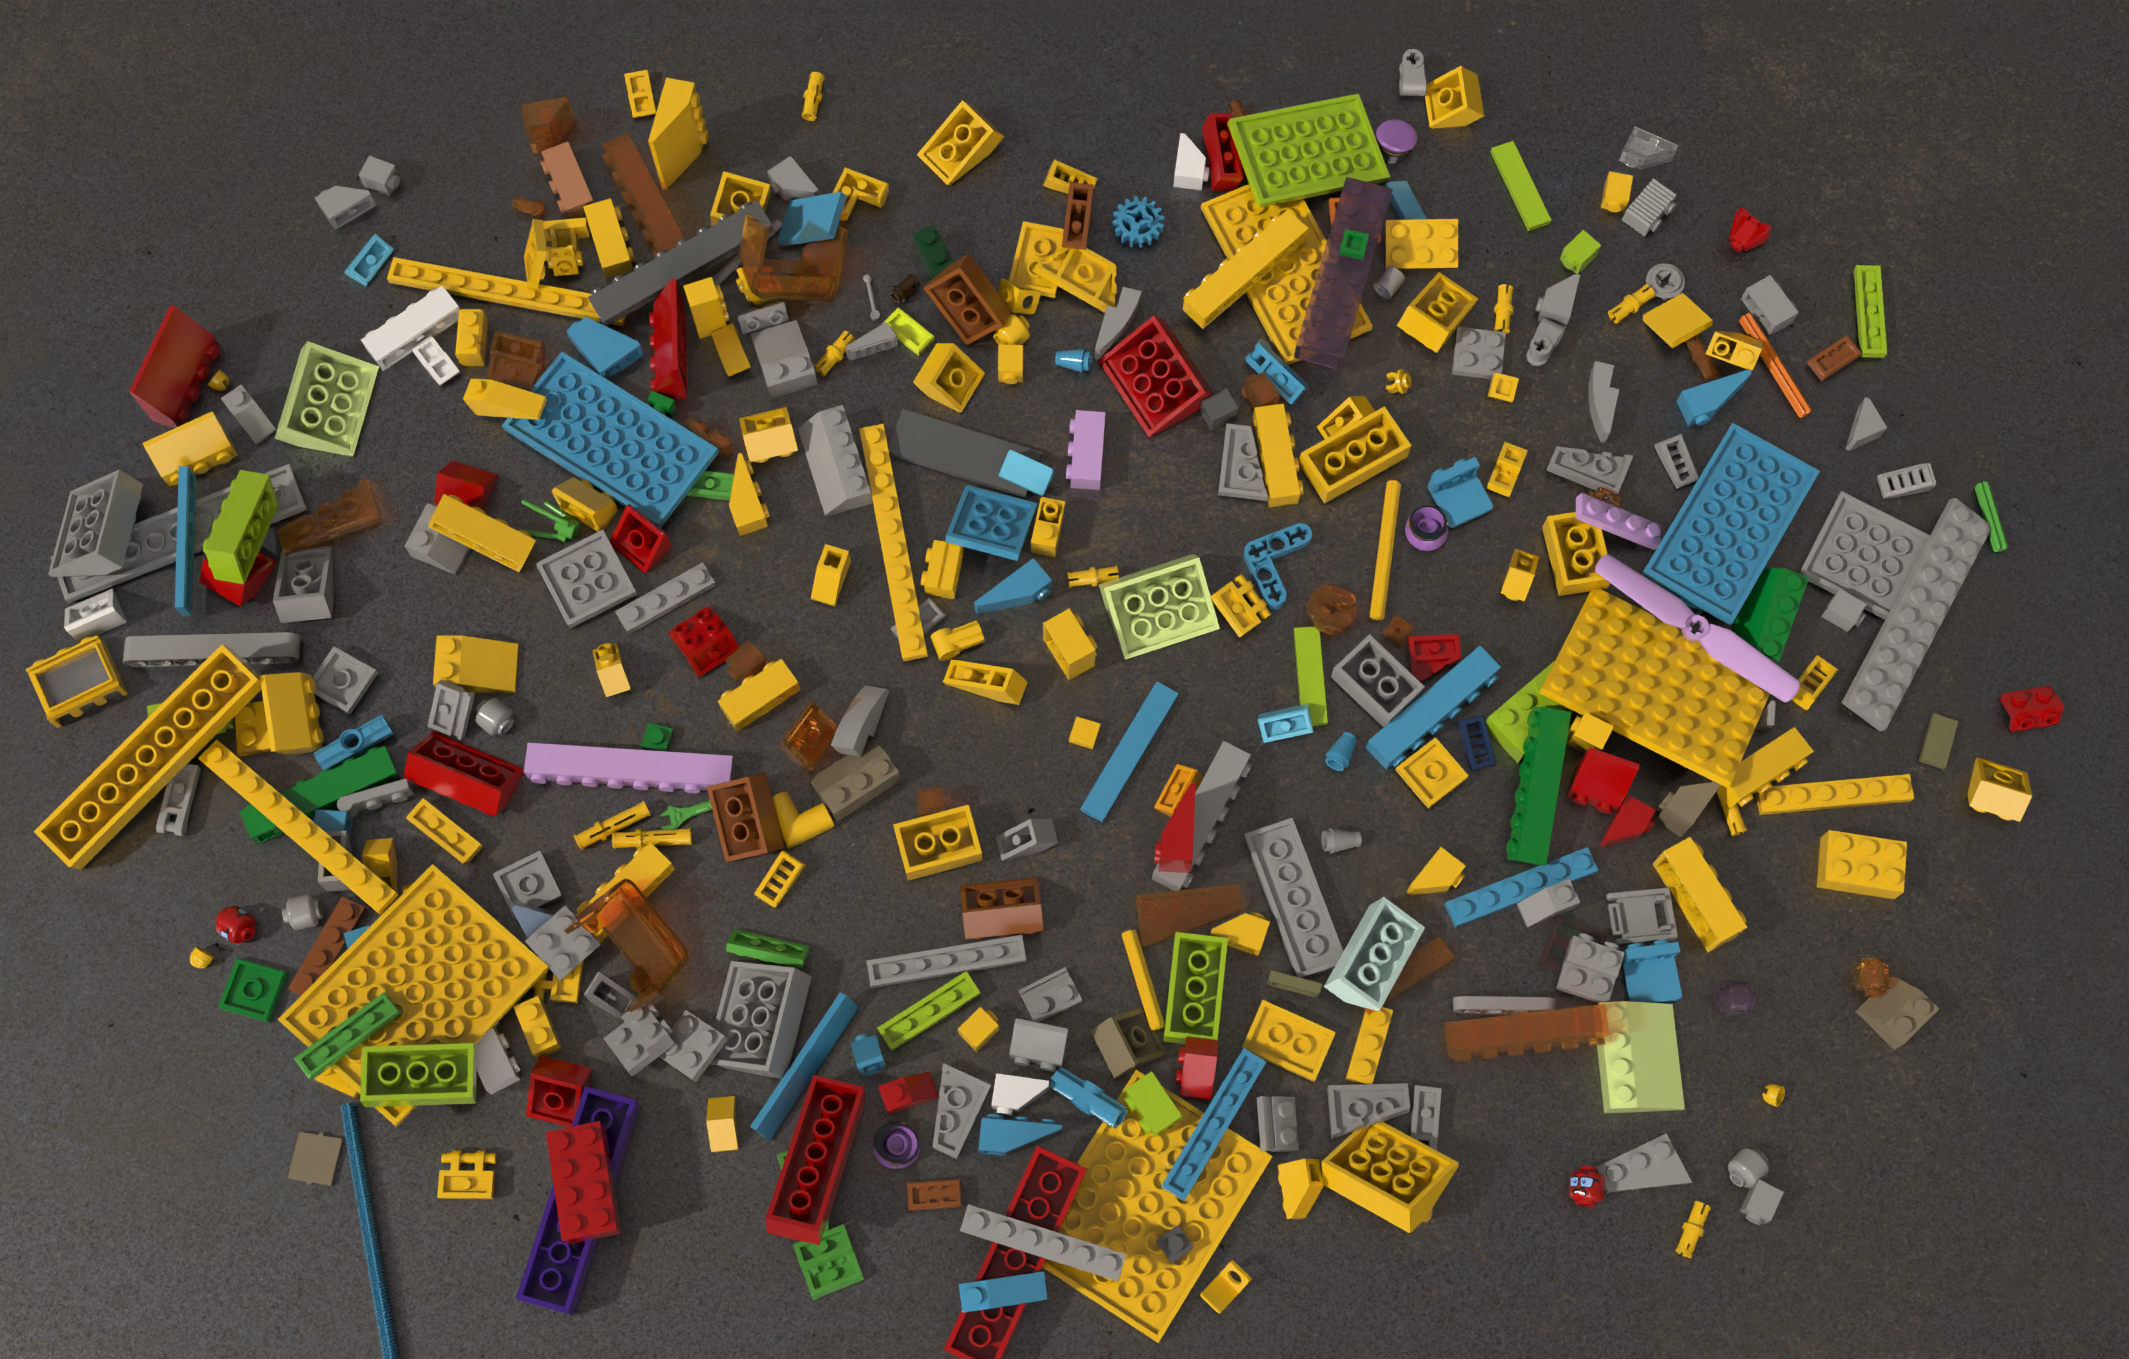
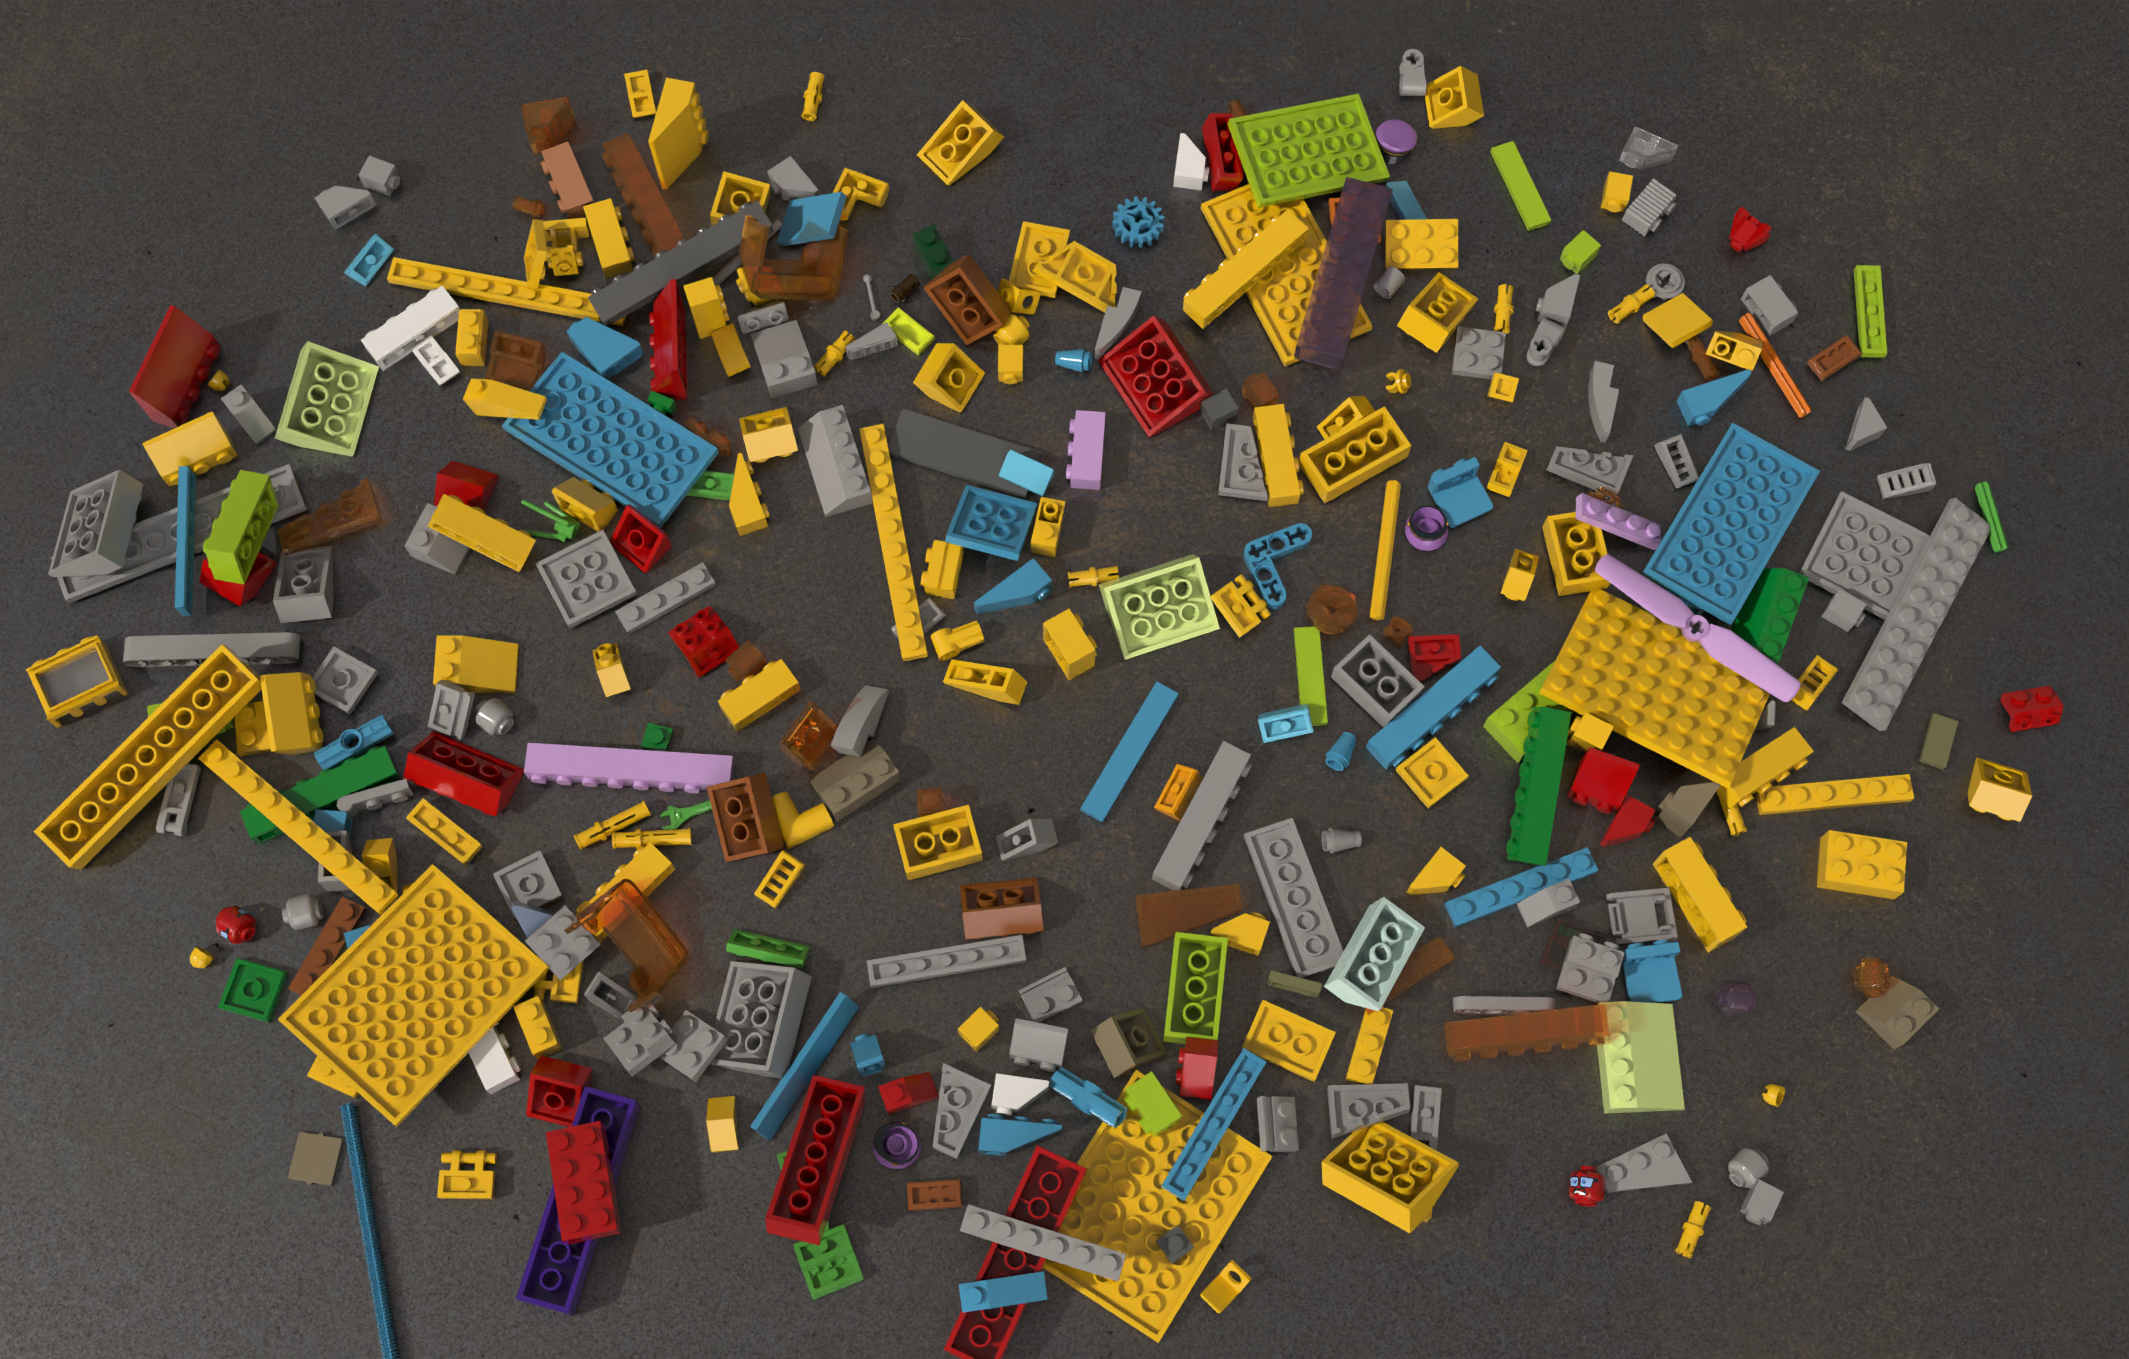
(94, 616): white slope -> none
(347, 1036): bright green tile -> none
(418, 1075): lime brick -> none
(830, 574): yellow slope -> none
(928, 1011): lime plate -> none
(1065, 170): yellow slope -> none
(1078, 216): dark orange slope -> none
(1084, 732): yellow tile -> none
(1143, 980): yellow axle -> none
(1176, 845): red slope -> none
(1282, 377): dark azure plate -> none
(1300, 1186): yellow slope -> none
(1354, 244): green plate -> none
(1467, 744): dark blue slope -> none

